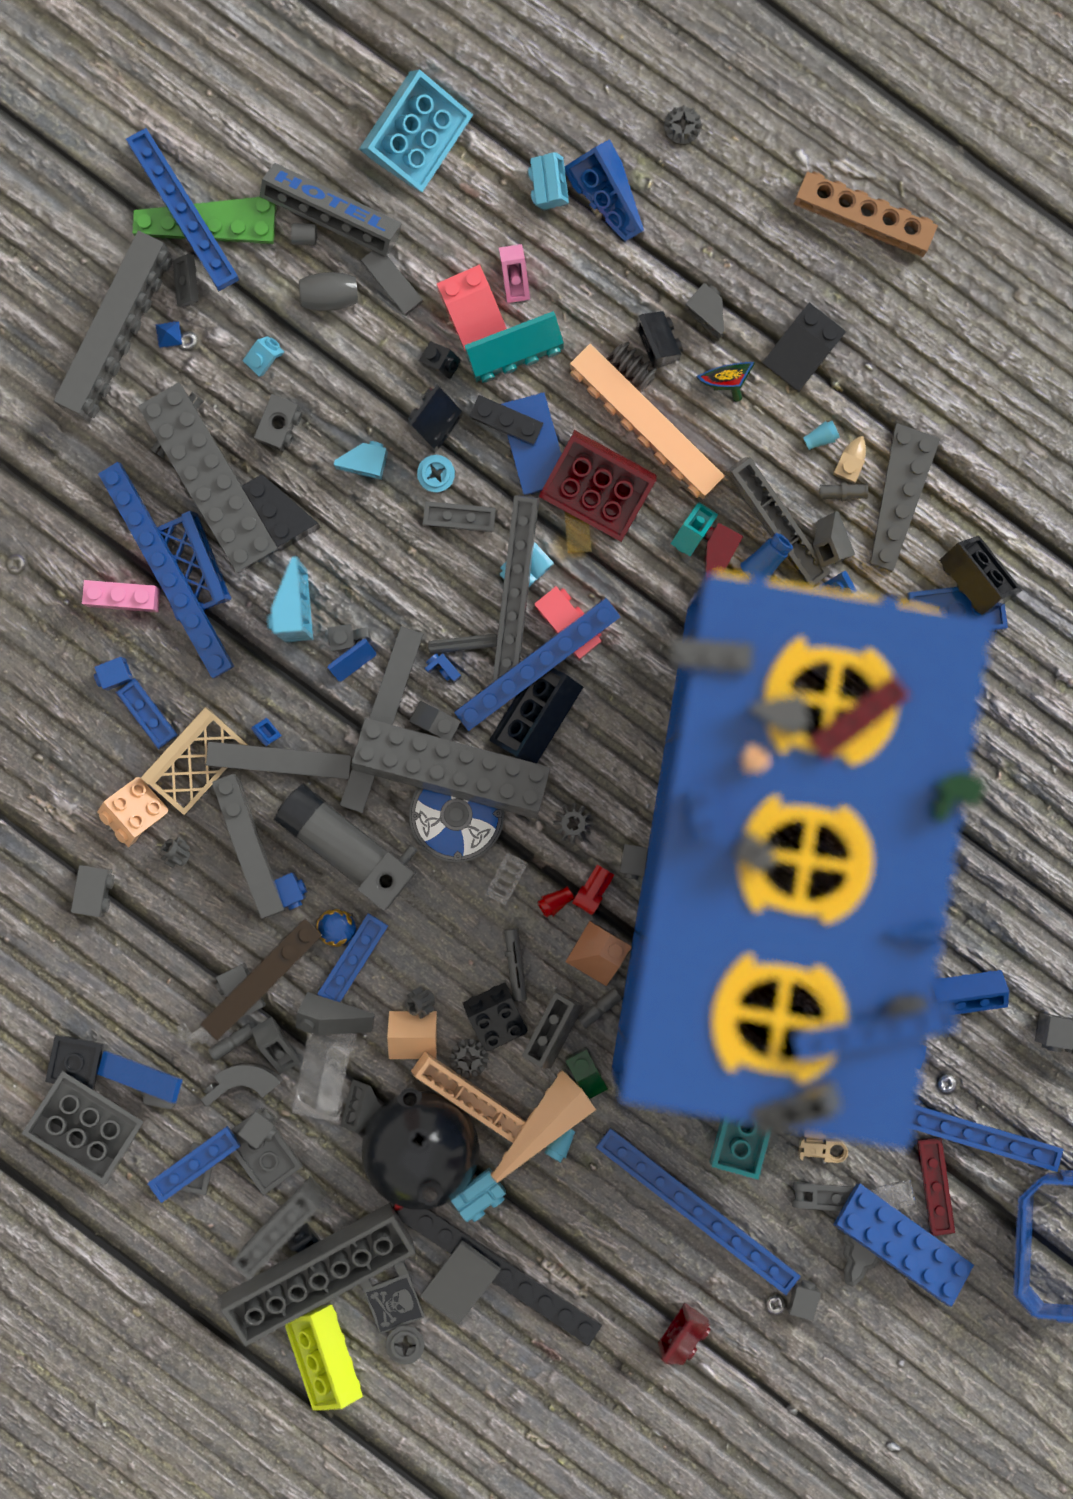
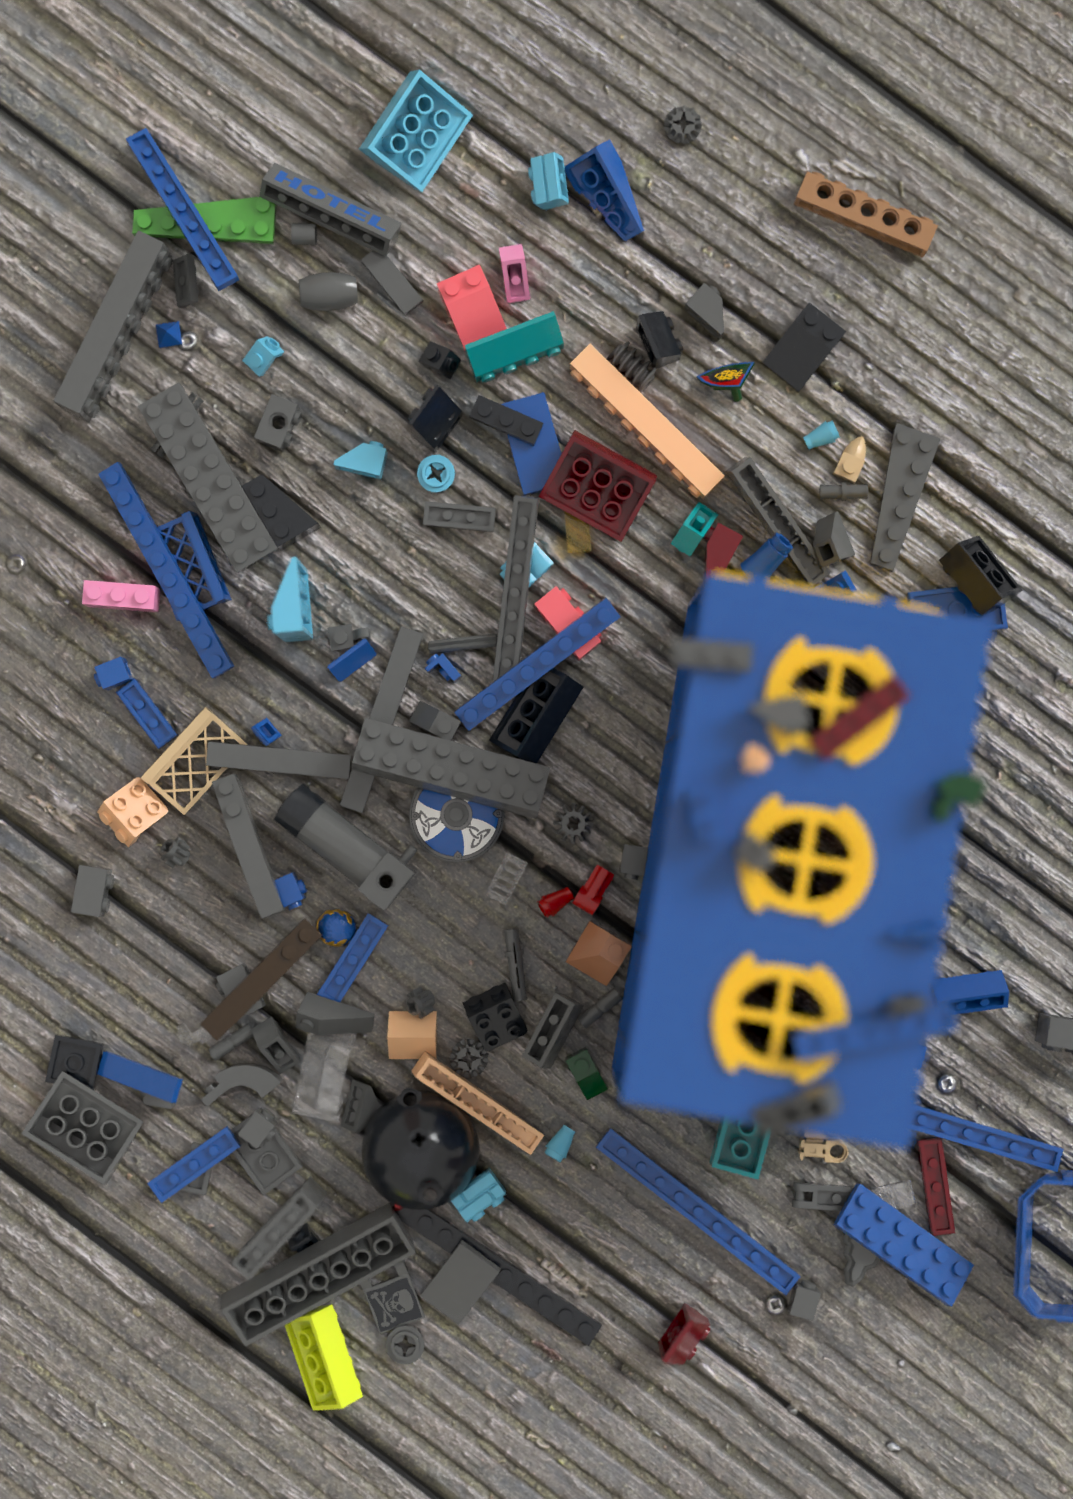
(557, 1113): light nougat wedge -> none

